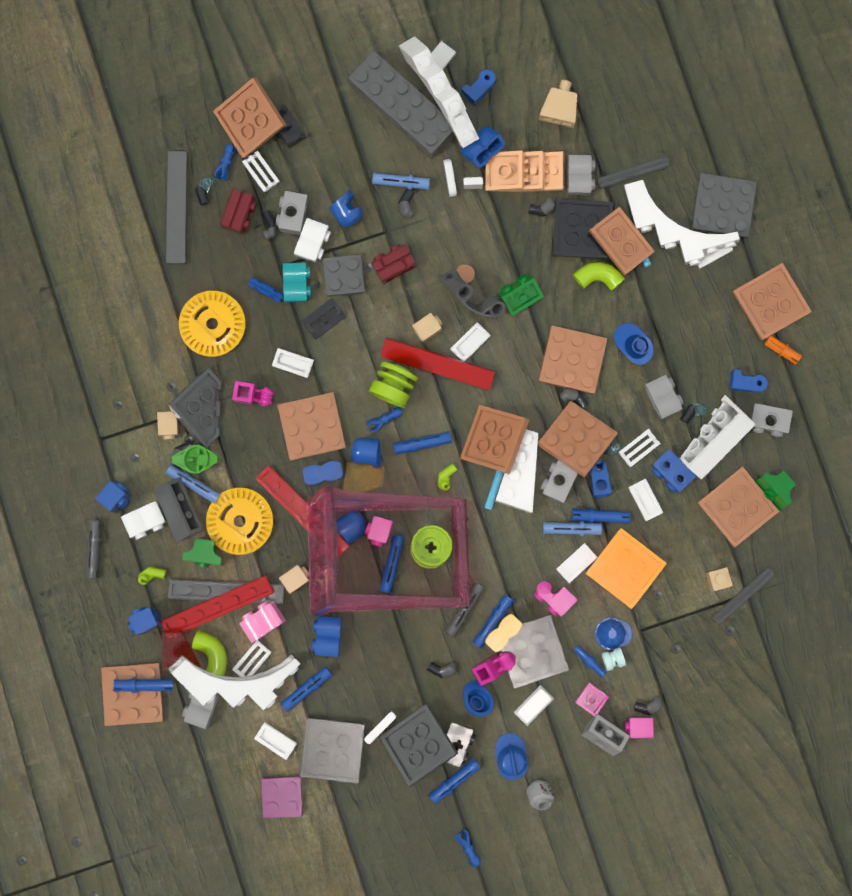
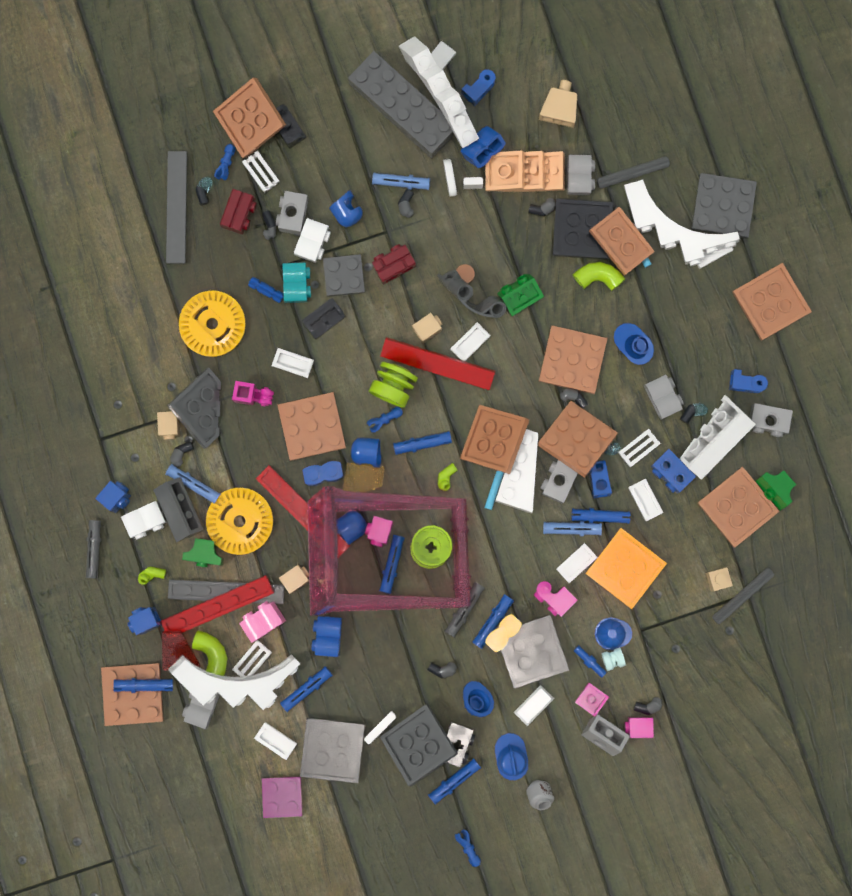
(195, 459): bright green hat -> none
(494, 667): dark pink brick -> none
(783, 350): orange axle -> none

